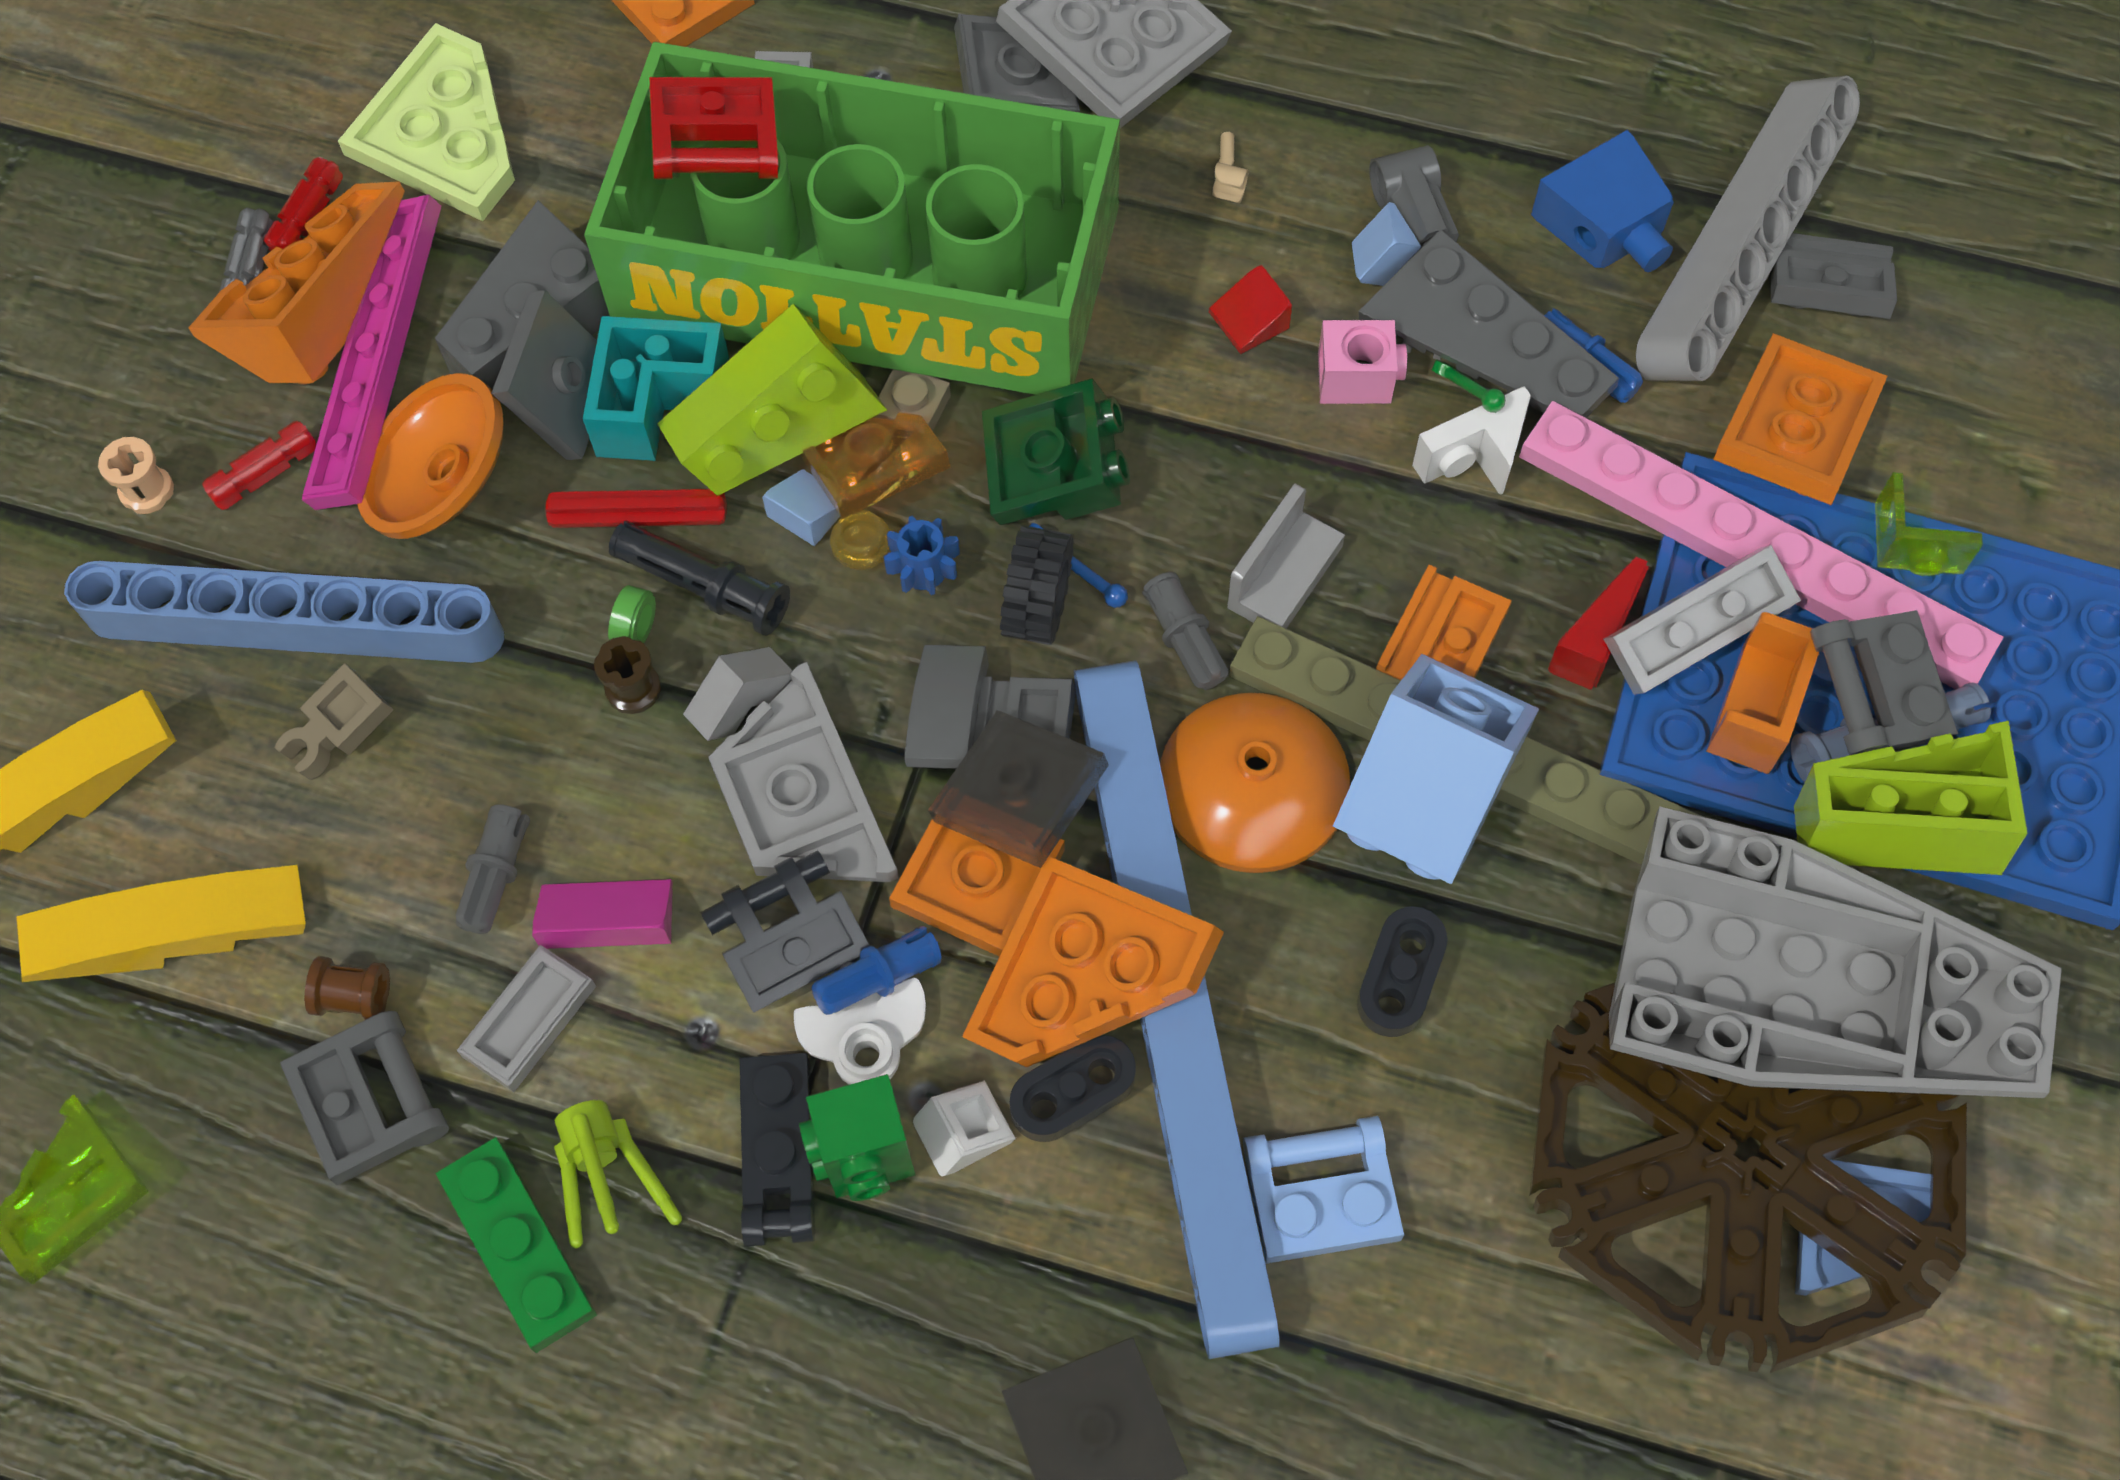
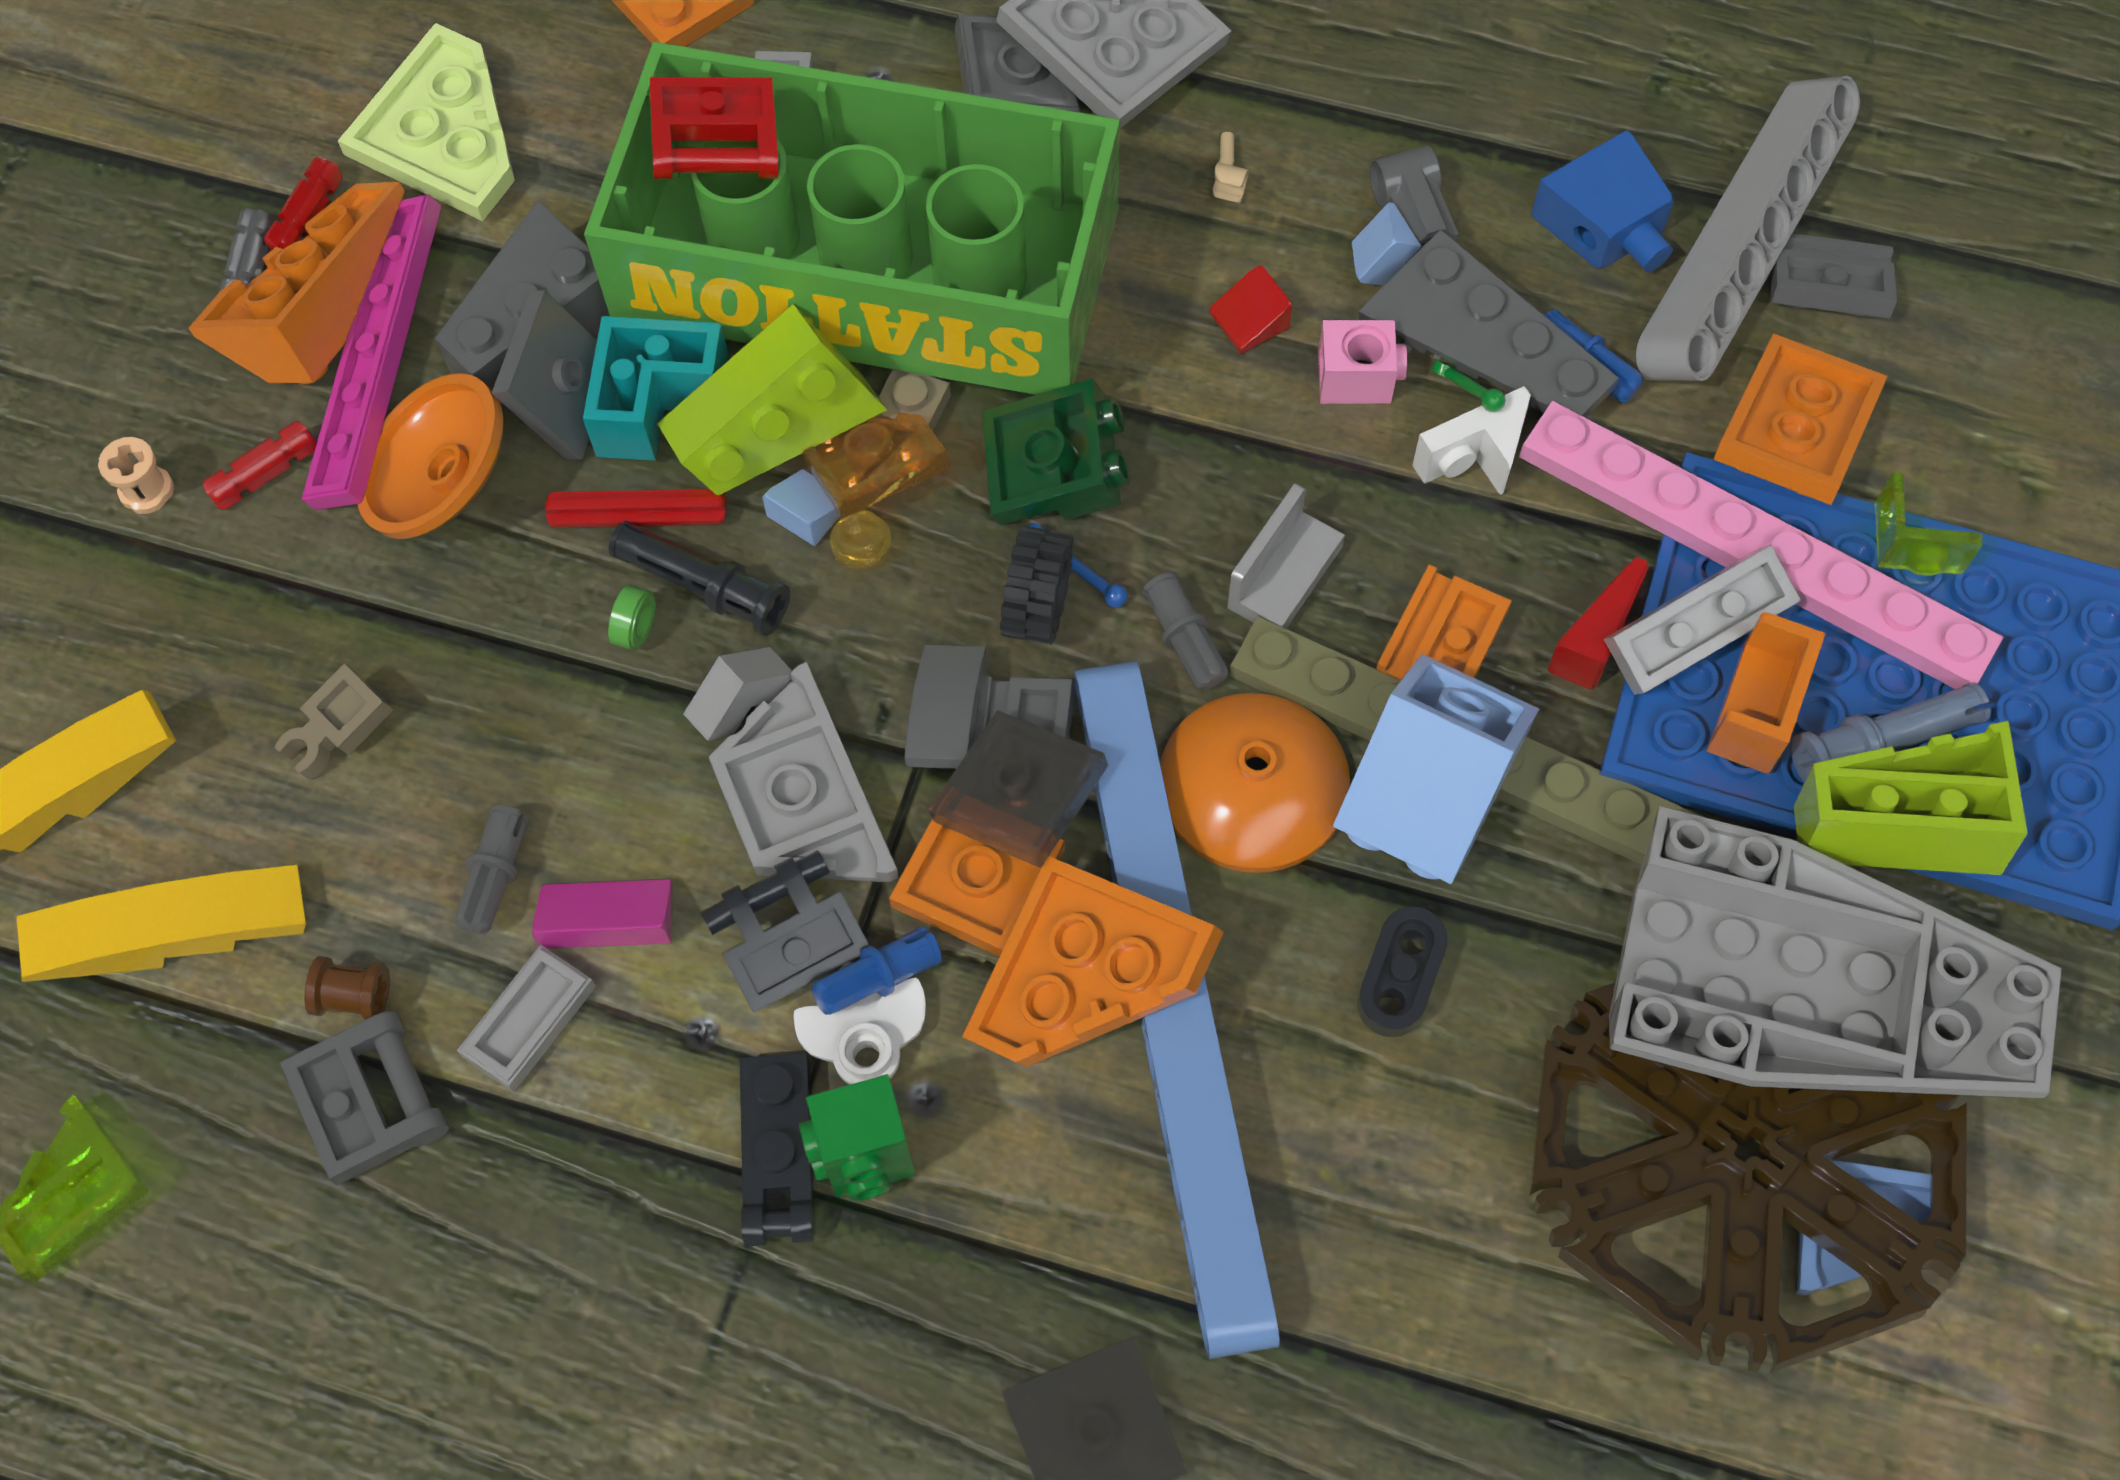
(260, 597): medium blue beam -> none
(516, 1245): green plate -> none
(590, 1143): lime plant -> none
(622, 657): dark brown bush -> none
(921, 555): blue gear -> none
(962, 1127): white slope -> none
(1069, 1087): black plate -> none
(1329, 1211): light blue plate -> none
(1897, 678): dark grey plate -> none

